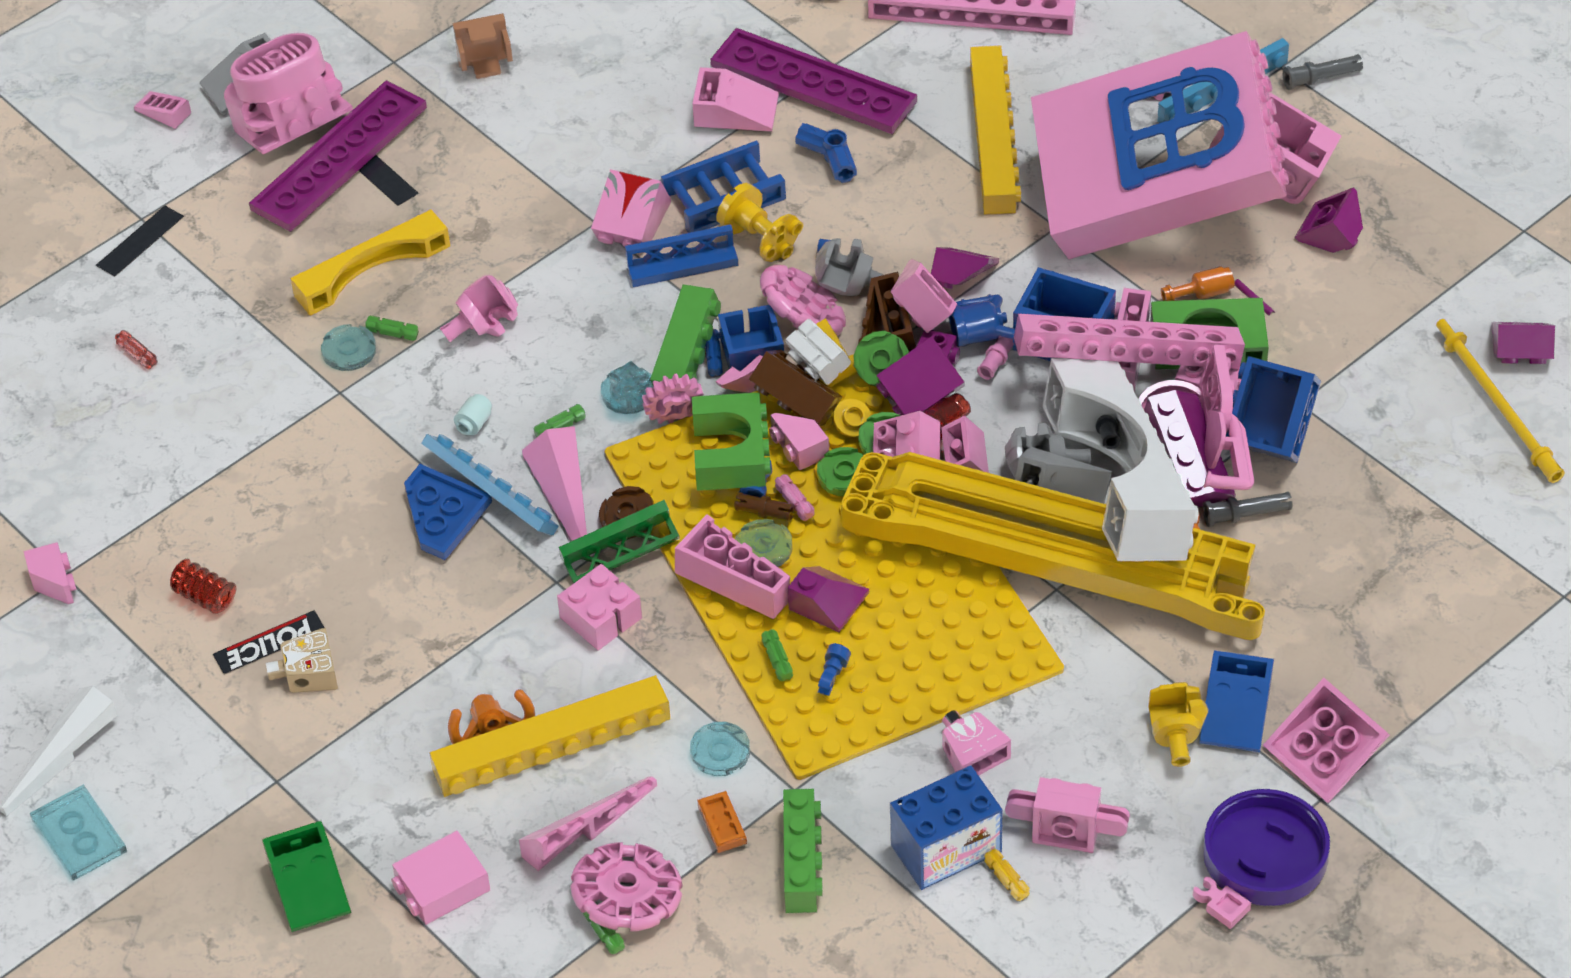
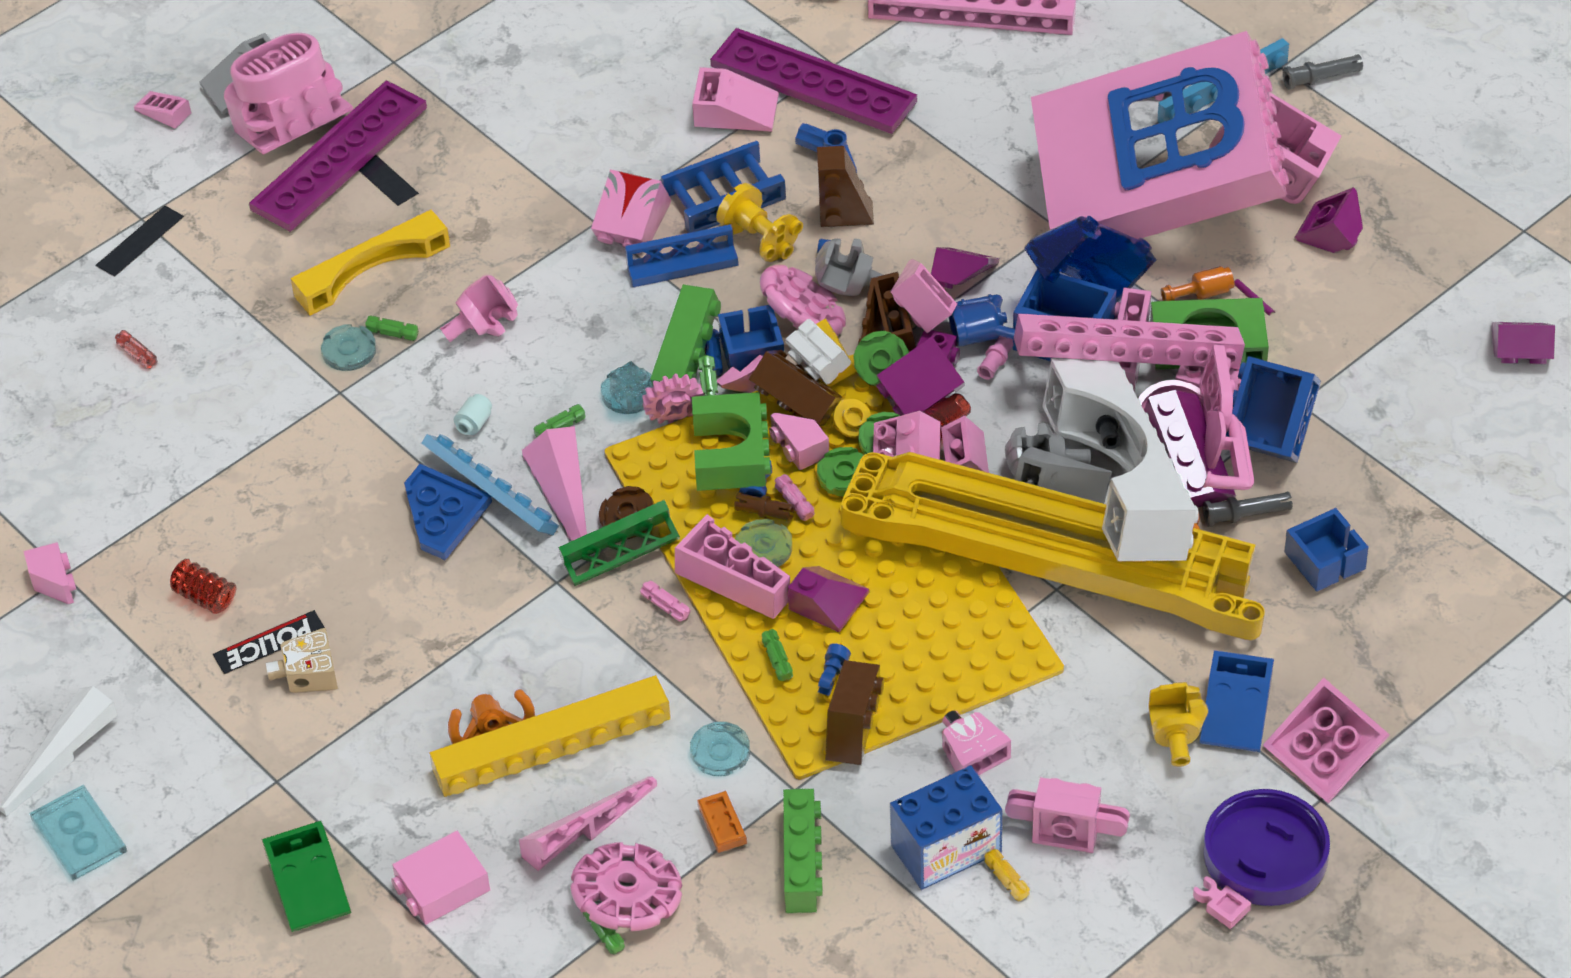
(482, 44): nougat panel -> none
(592, 603): bright pink piece -> none
(665, 601): none -> bright pink axle
(708, 377): none -> bright green axle
(841, 191): none -> reddish brown wedge
(852, 711): none -> reddish brown wedge
(994, 130): yellow brick -> none
(1091, 254): none -> clear blue windscreen
(1320, 549): none -> blue piece
(1541, 456): yellow bar -> none

